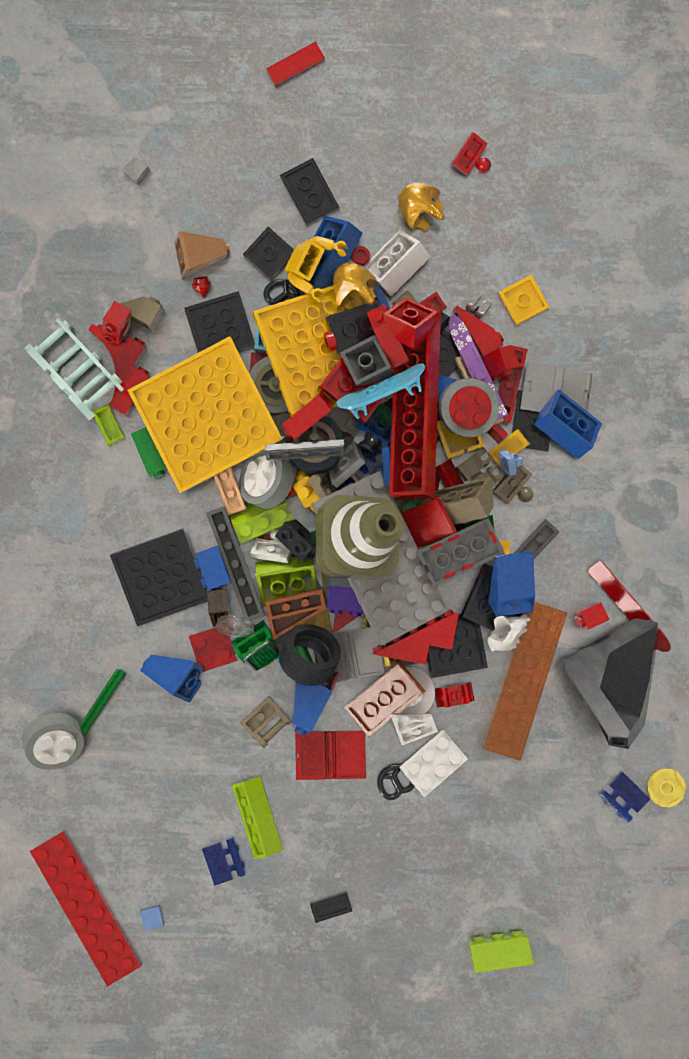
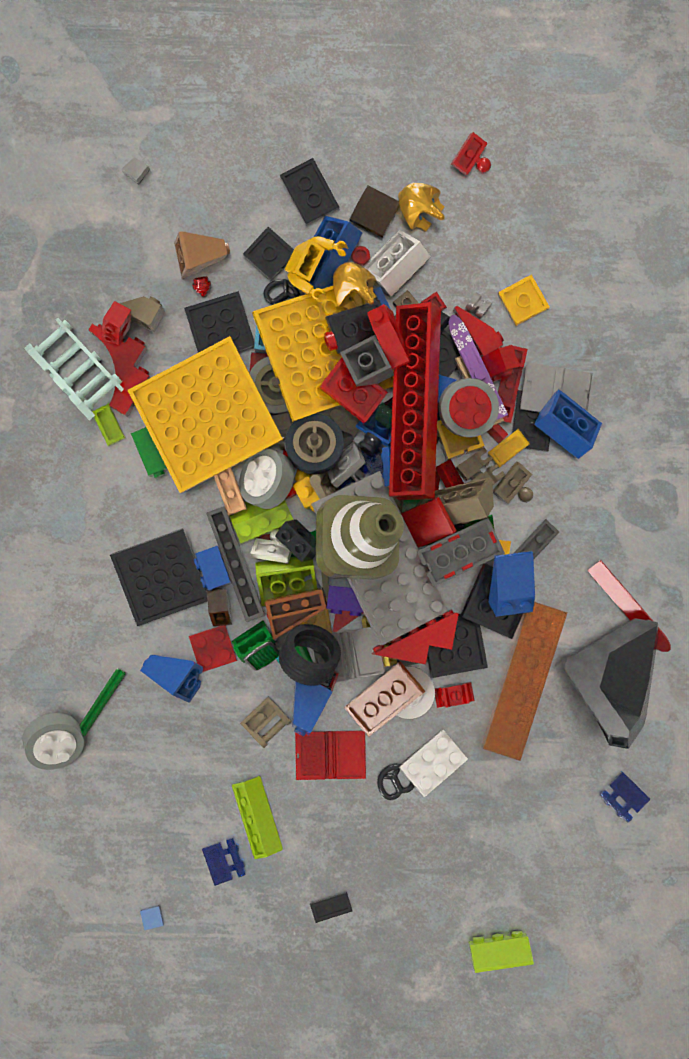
(85, 908): red plate -> none
(234, 627): clear tile -> none
(295, 63): red tile -> none
(304, 450): dark grey tile -> none
(307, 415): red slope -> none
(359, 400): medium azure piece -> none
(374, 211): none -> dark brown slope
(410, 321): red slope -> none
(413, 726): white wing -> none
(507, 632): white hair -> none
(509, 462): light blue tile -> none
(591, 616): red brick -> none
(666, 787): light yellow tile -> none

